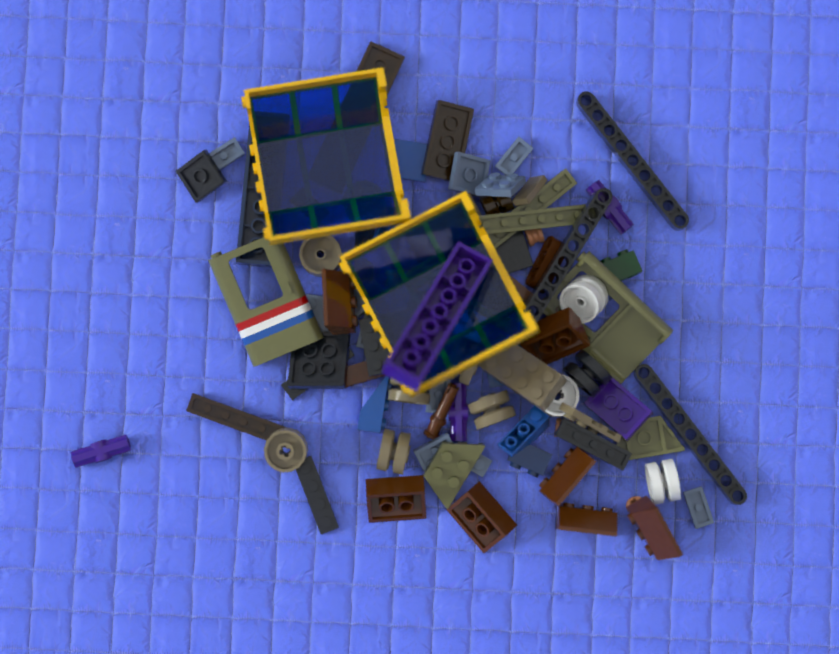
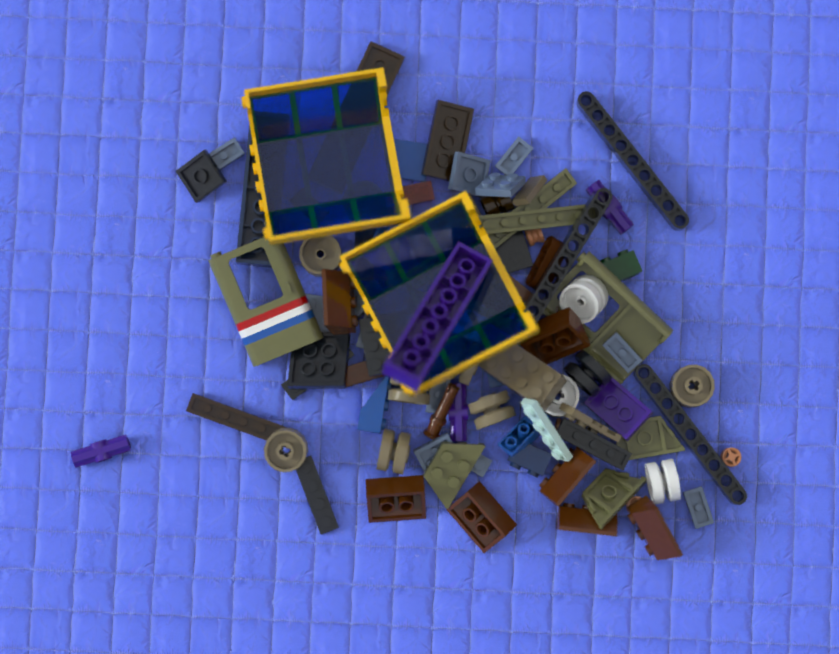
(418, 193): none -> clear red plate
(546, 429): none -> light aqua plate
(610, 494): none -> olive wing
(622, 352): none -> sand blue plate
(702, 381): none -> dark tan wheel
(734, 456): none -> nougat wheel

